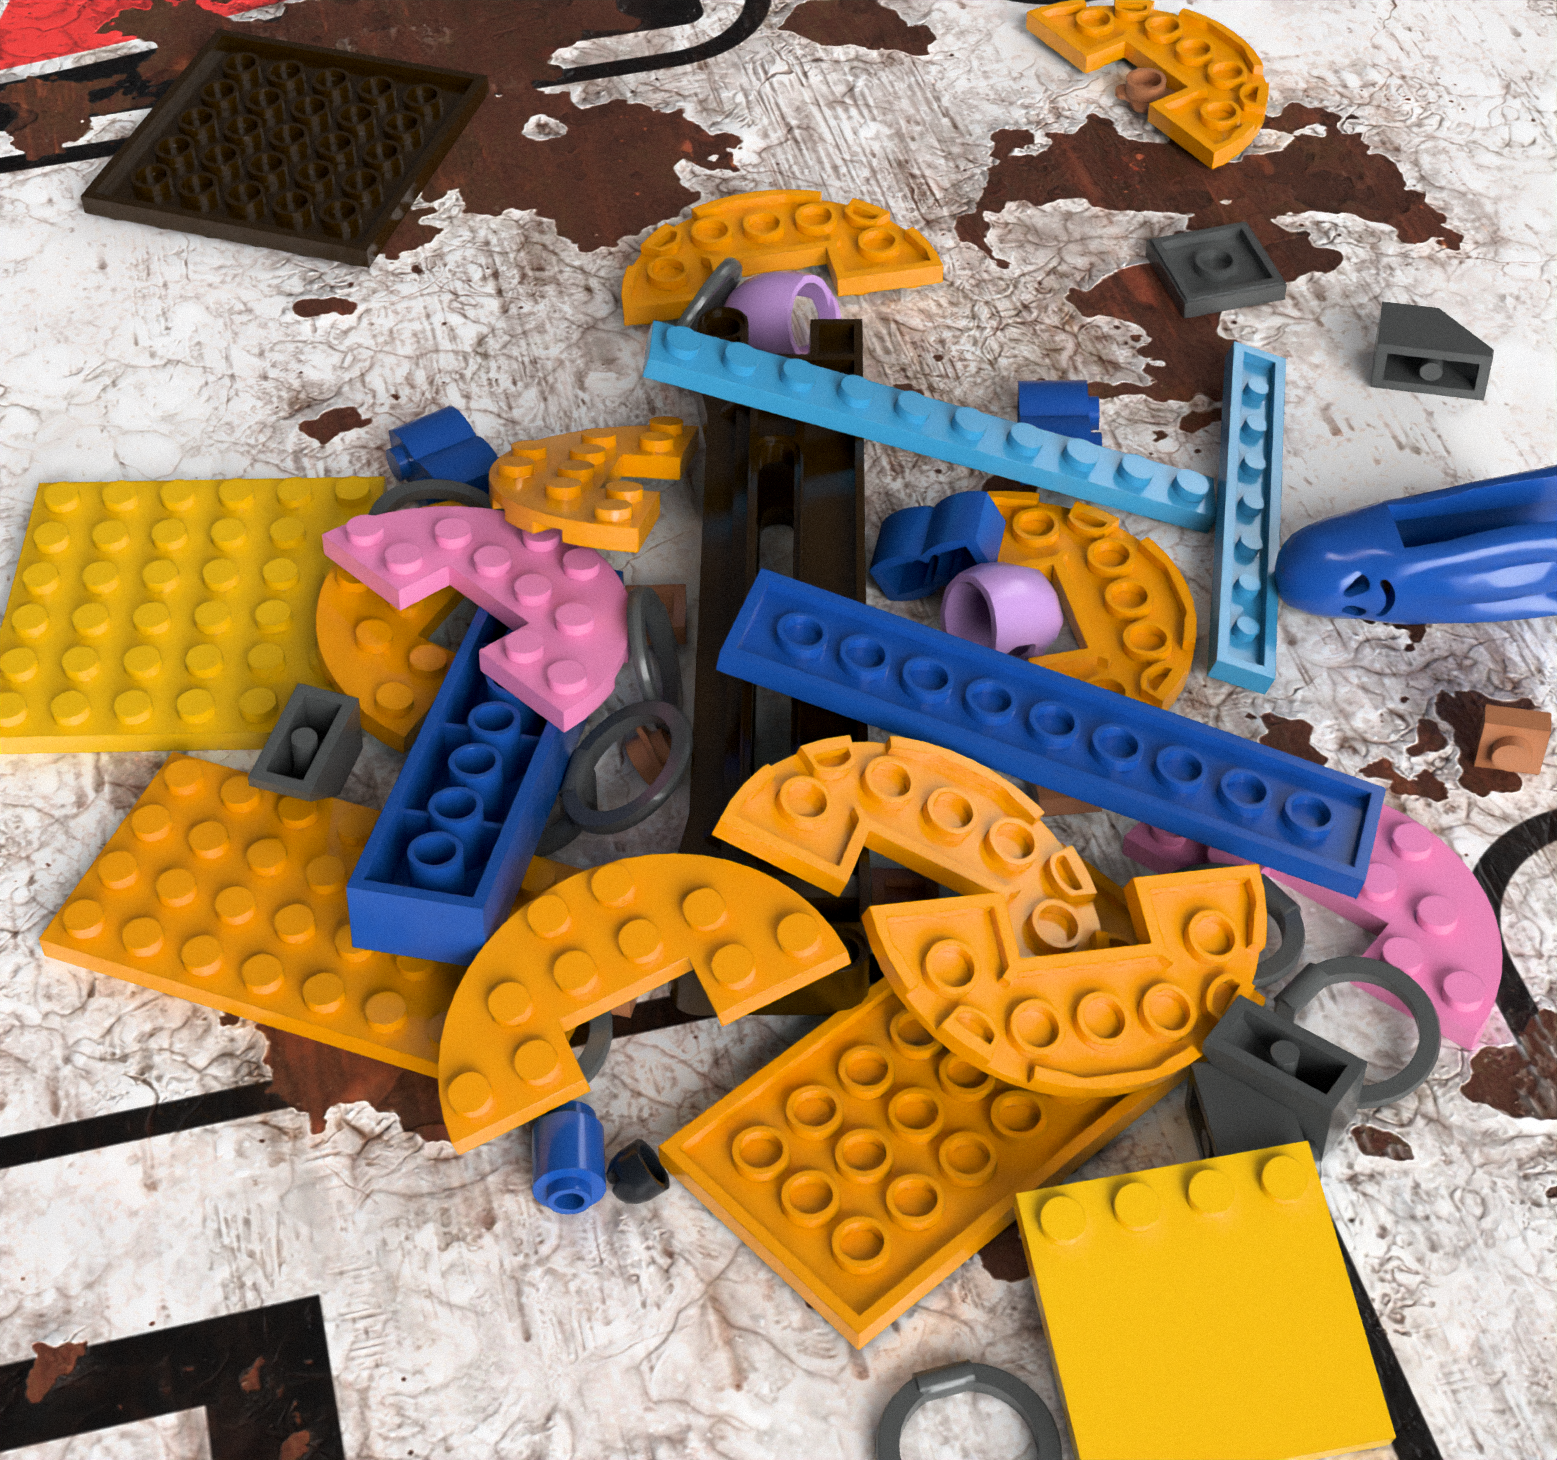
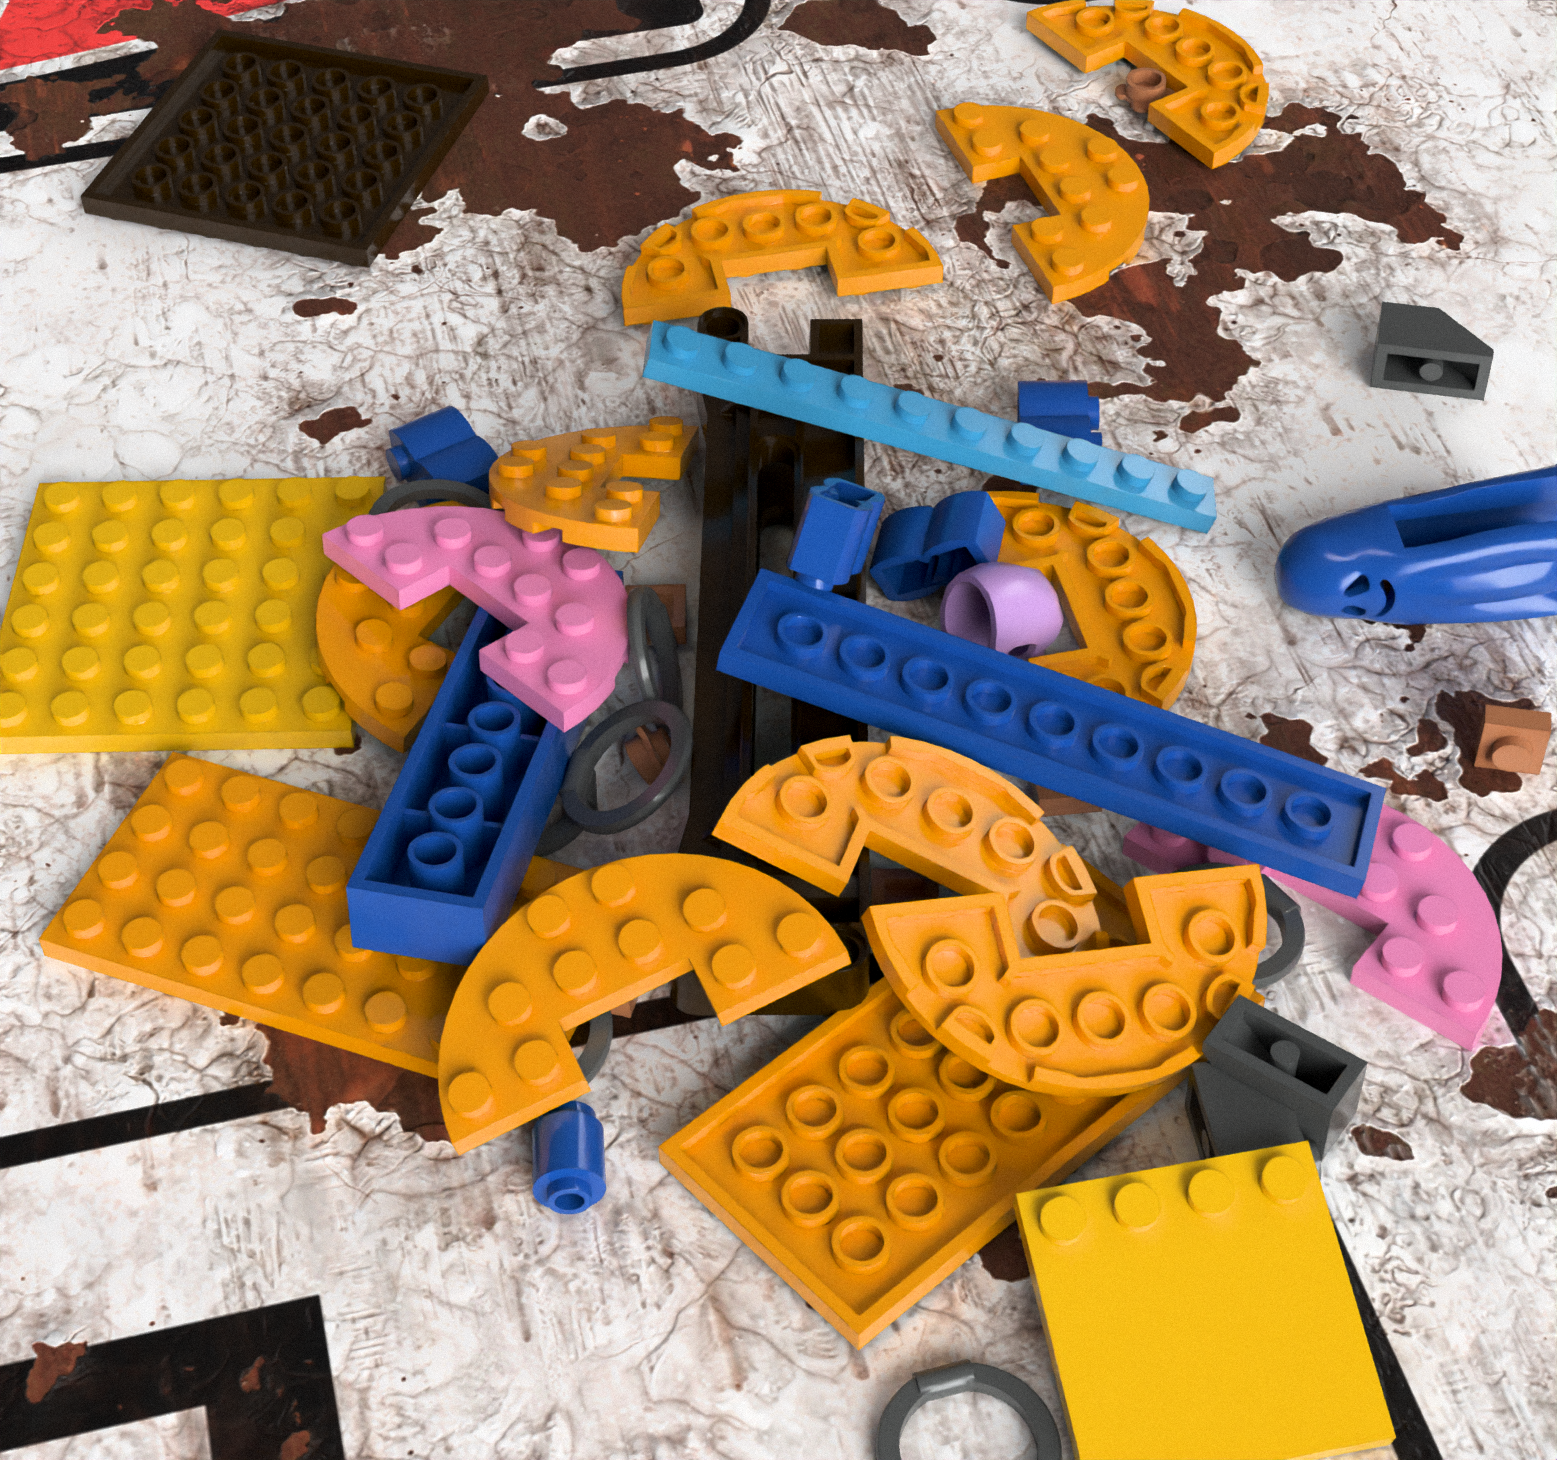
(311, 746): dark grey slope -> none
(637, 1174): black hinge -> none
(713, 292): dark grey piece -> none
(769, 305): lavender piece -> none
(834, 533): none -> blue brick
(1077, 174): none -> light orange plate
(1215, 269): dark grey tile -> none
(1248, 520): dark azure plate -> none
(1368, 970): dark grey piece -> none

